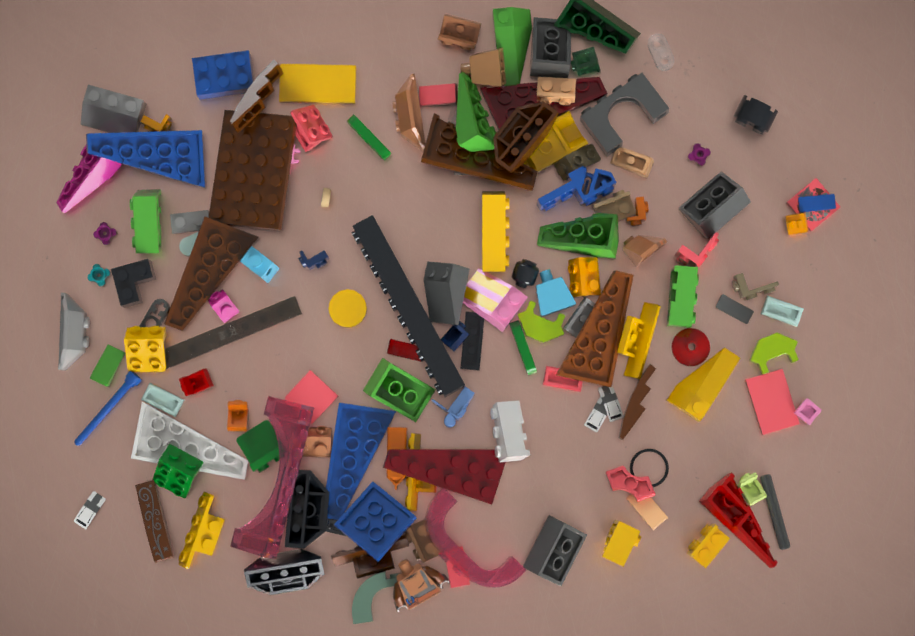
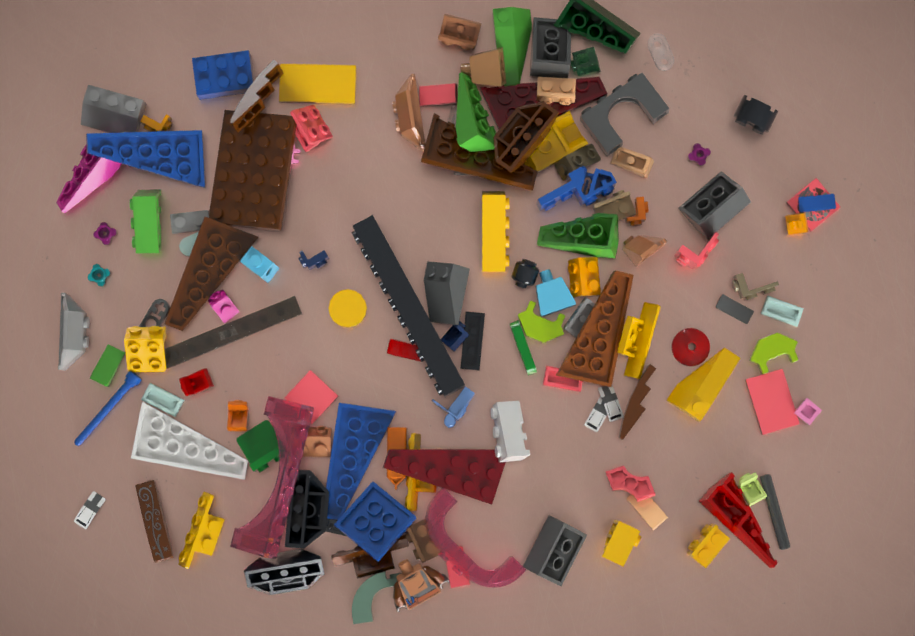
(127, 280): black brick -> none
(176, 471): green bracket -> none
(325, 197): tan tile -> none
(368, 137): green beam -> none
(399, 390): bright green slope -> none
(493, 299): bright pink slope -> none
(651, 450): black piece -> none
(682, 296): bright green wedge -> none

